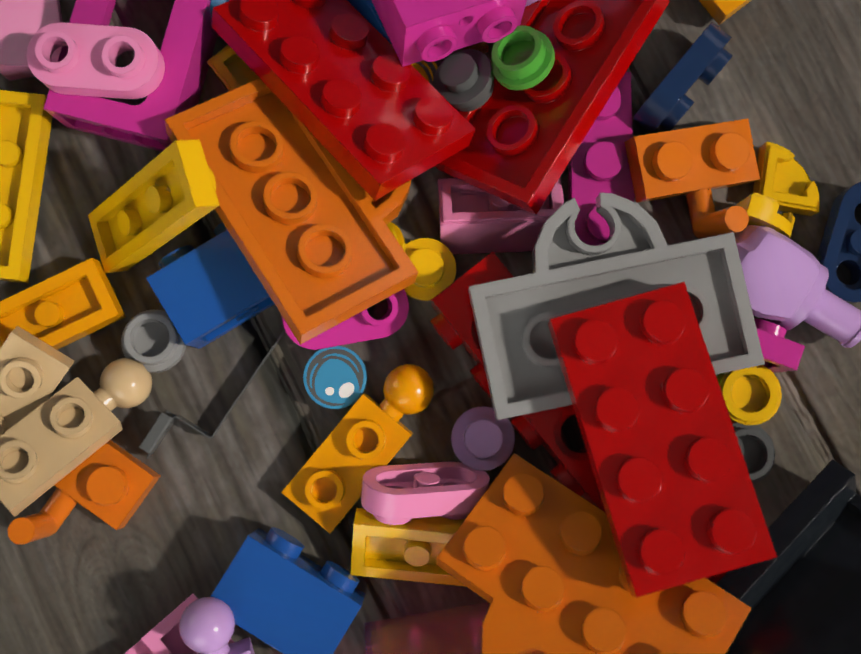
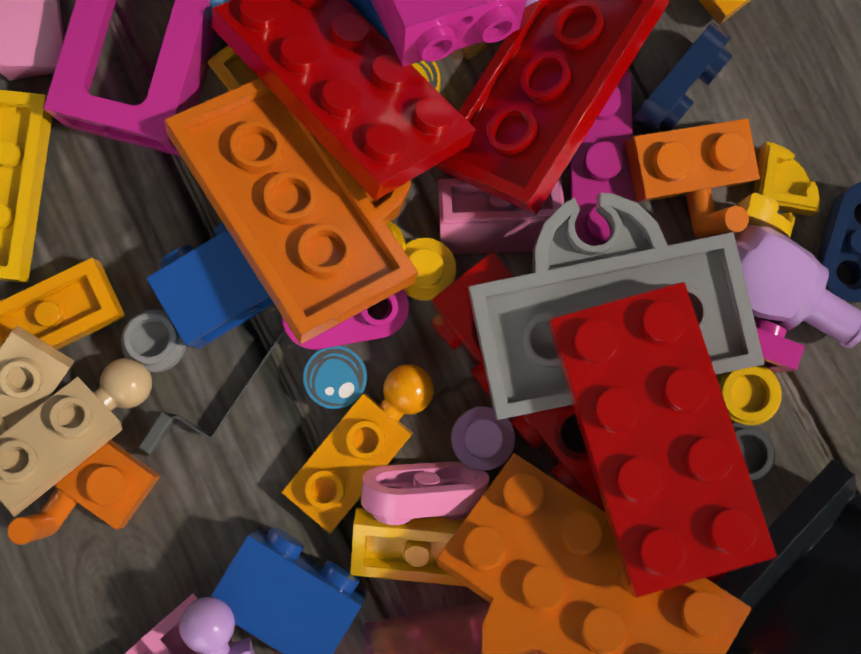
(92, 59): bright pink plate -> none
(154, 206): yellow plate -> none
(465, 79): dark grey plate -> none
(522, 58): bright green plate -> none

